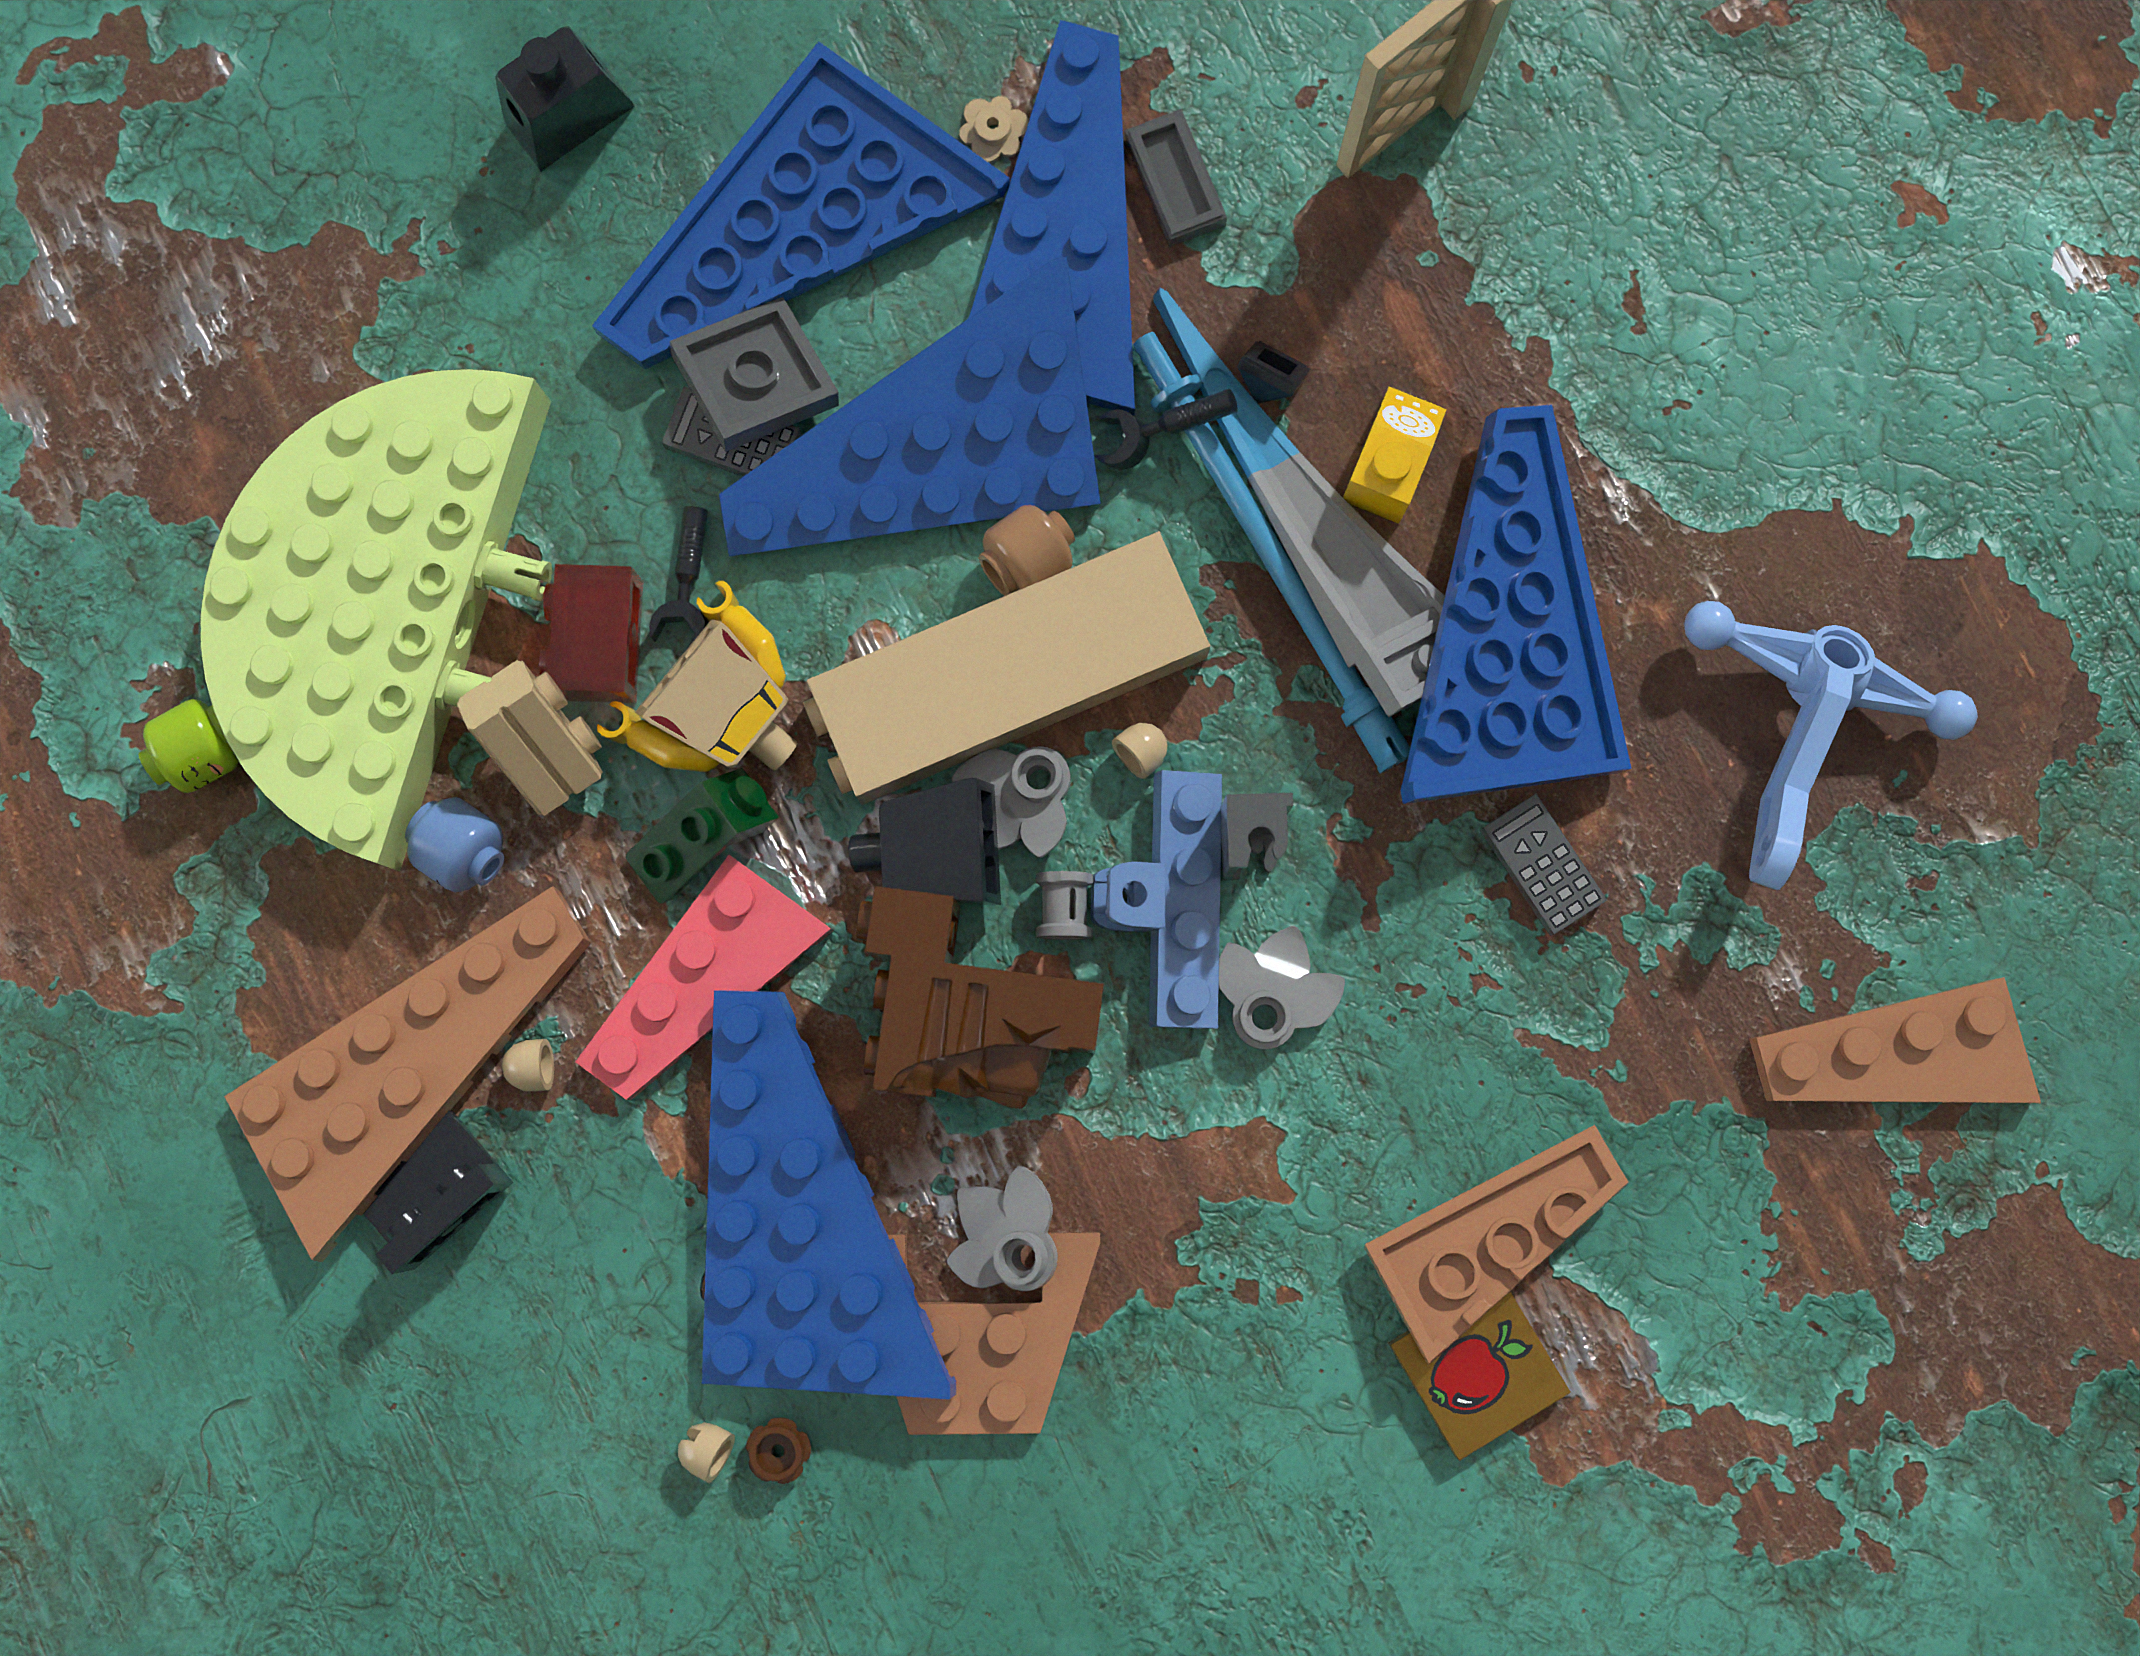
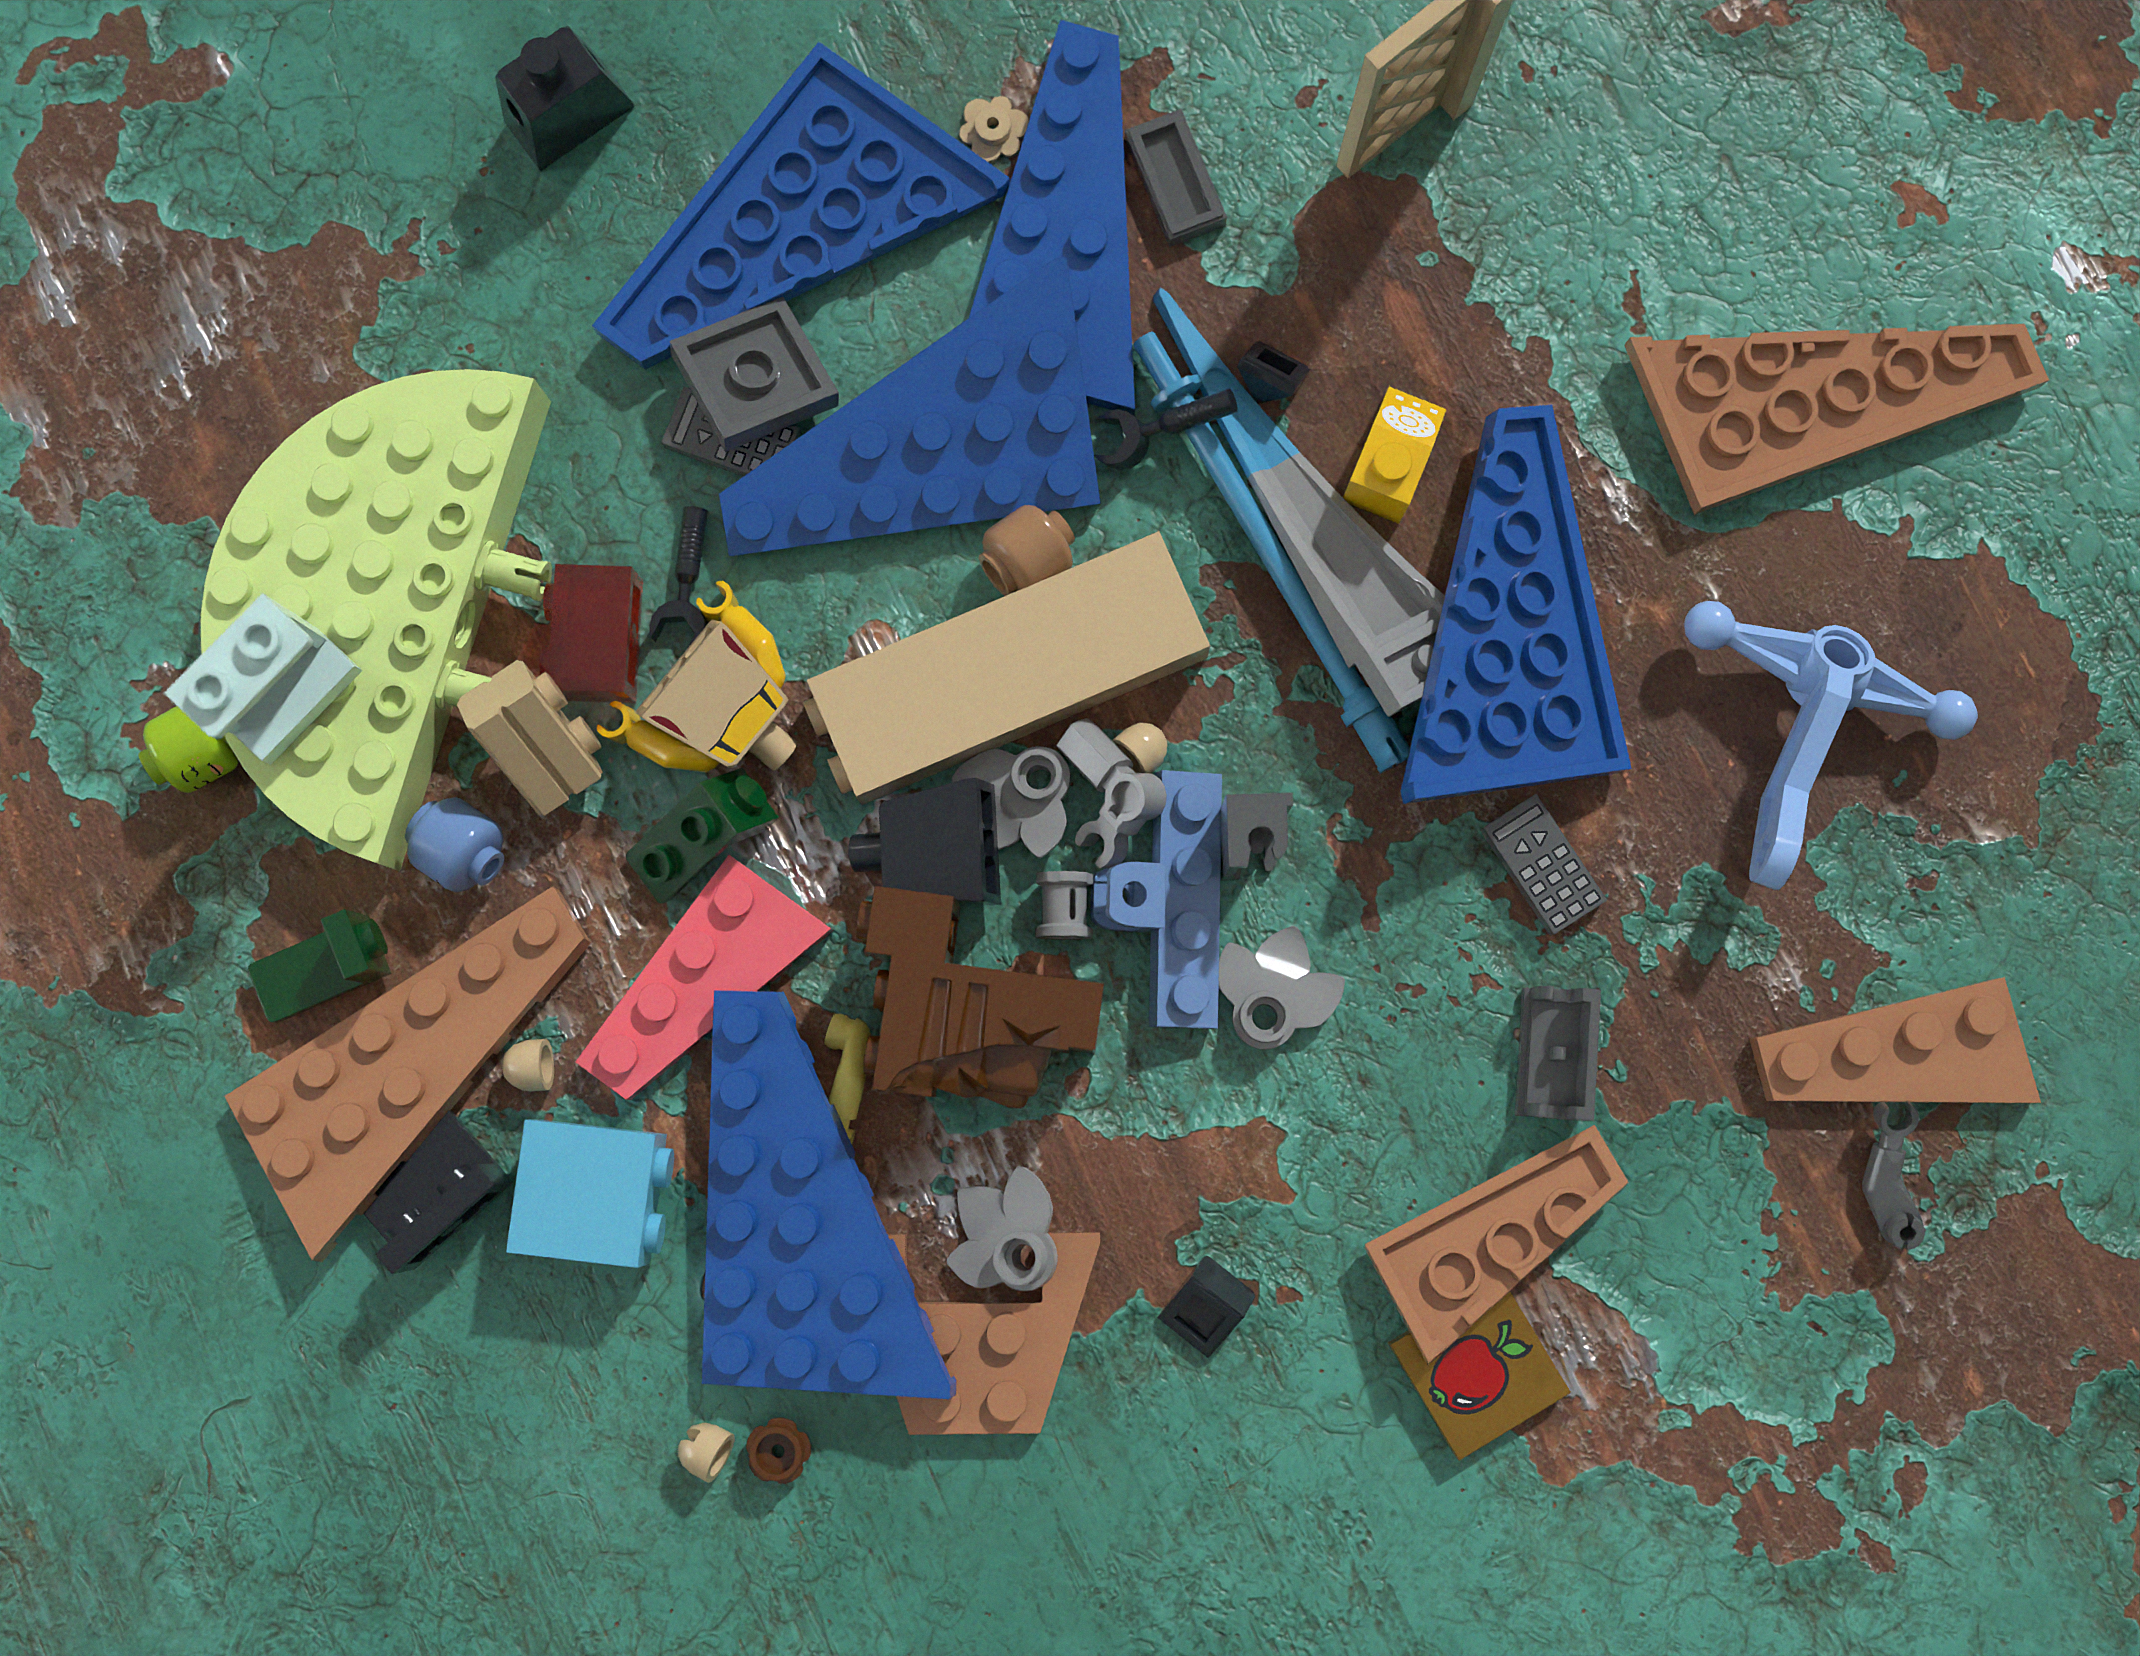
(264, 679): none -> light aqua panel
(321, 967): none -> dark green bracket
(589, 1193): none -> medium azure brick
(850, 1078): none -> light yellow arm
(1129, 795): none -> light grey bar
(1207, 1306): none -> black slope
(1558, 1053): none -> dark grey hinge
(1800, 400): none -> nougat wing
(1882, 1181): none -> dark grey arm

